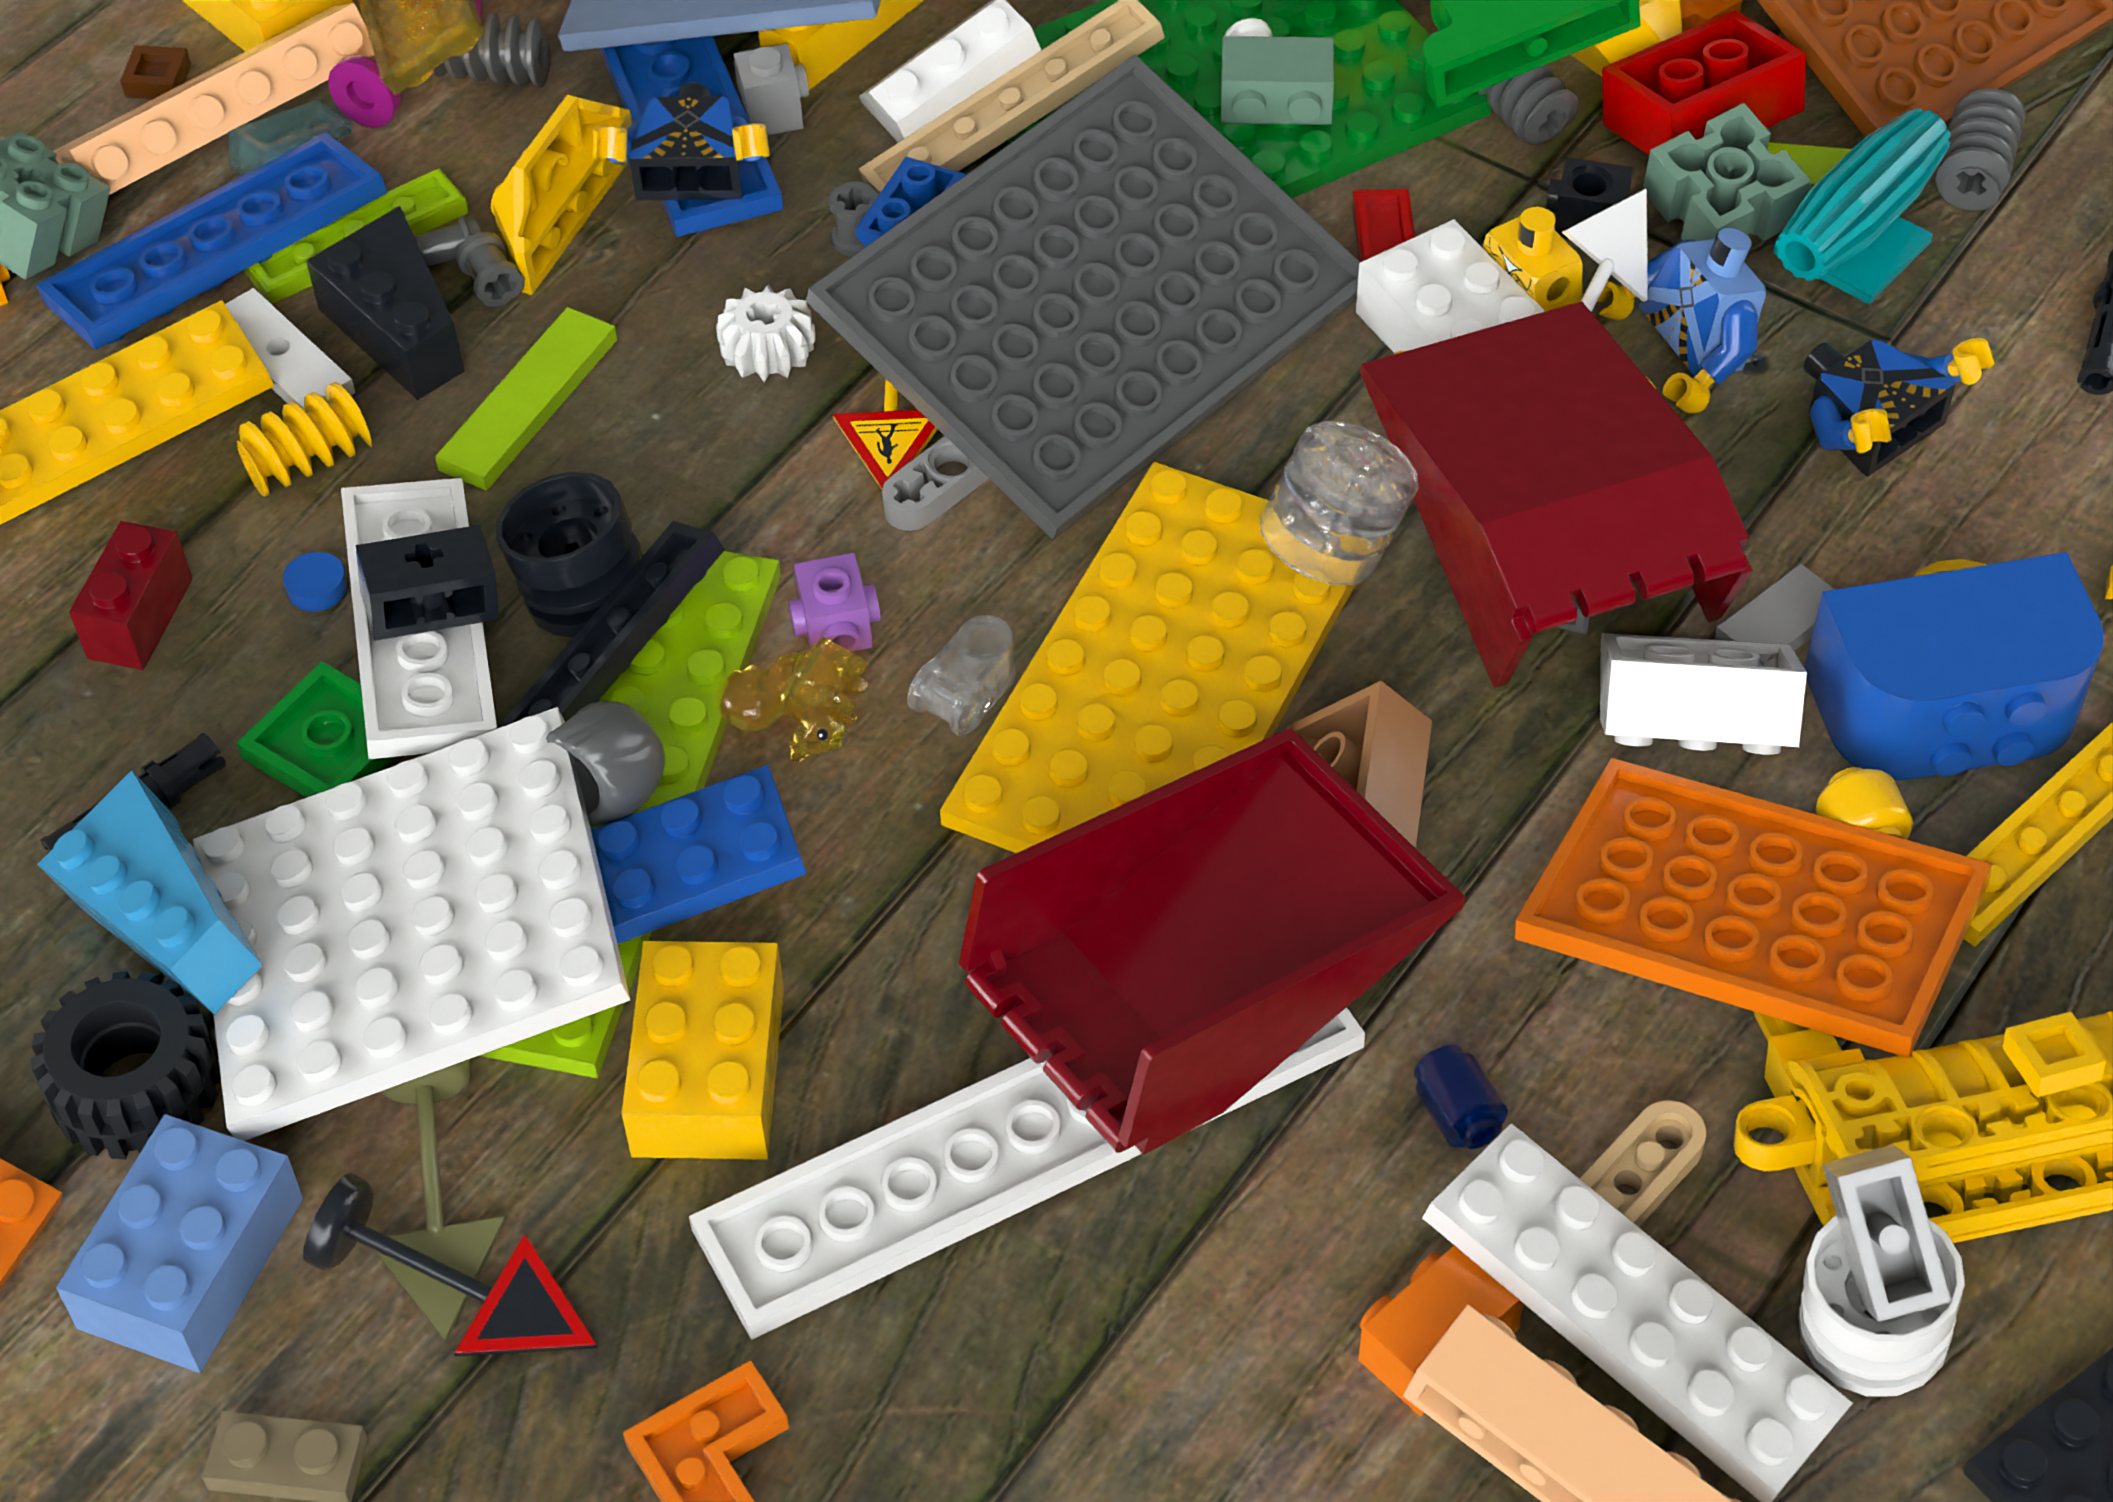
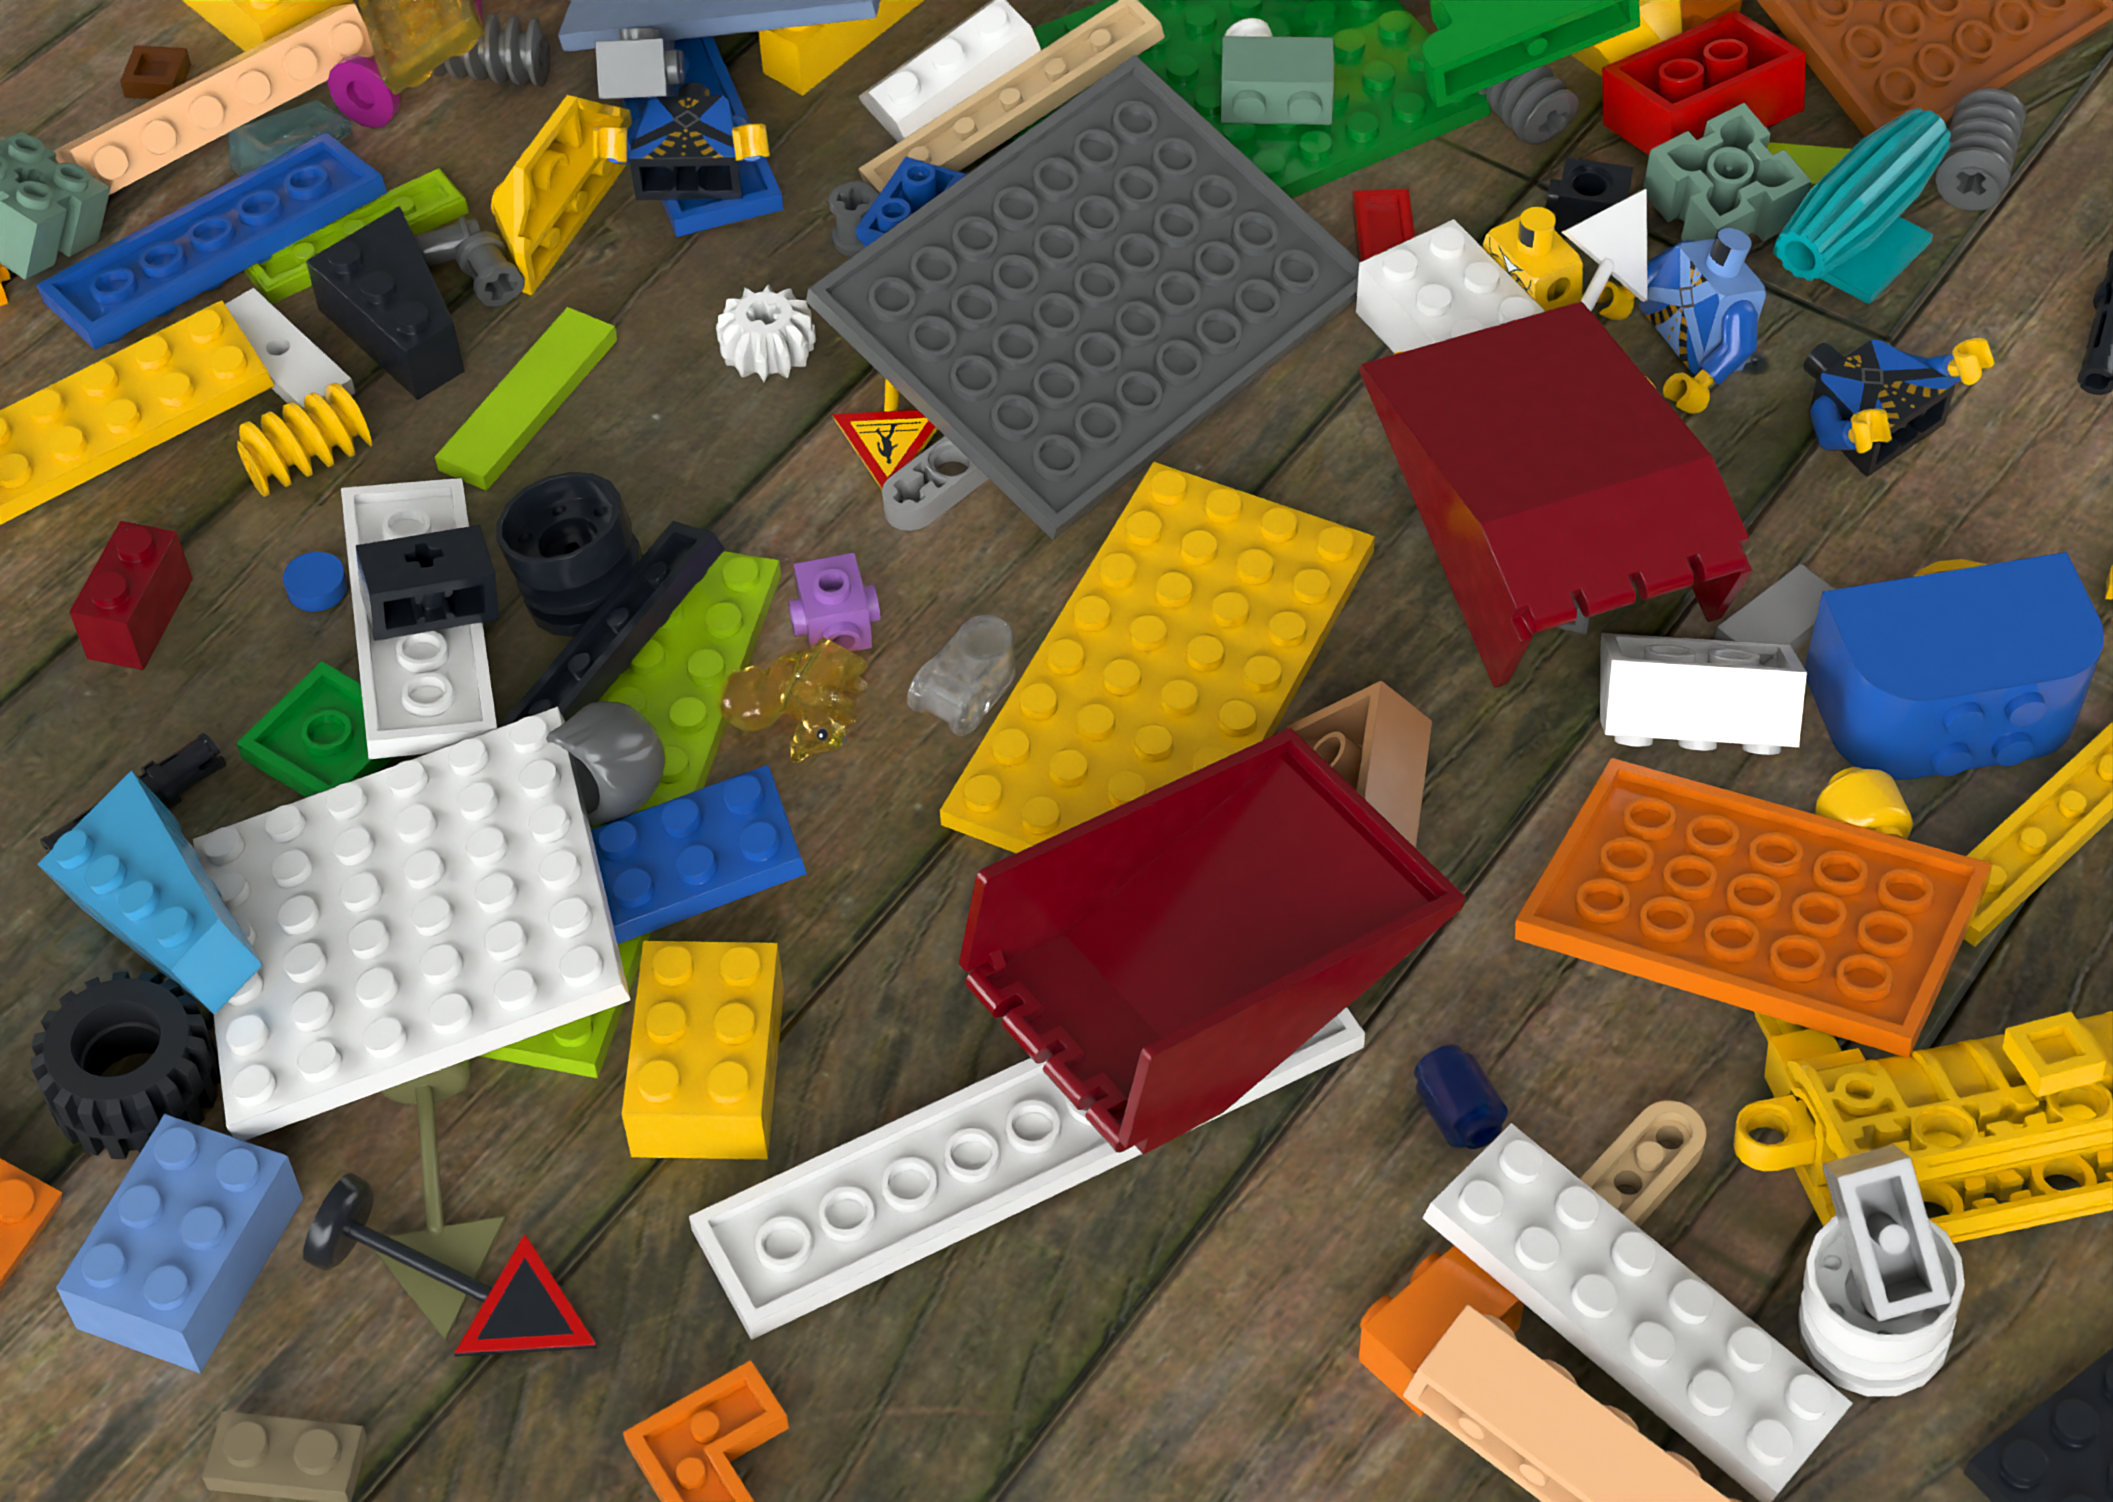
(638, 65): none -> brick
(771, 88): light grey brick -> none
(1338, 503): clear wheel -> none

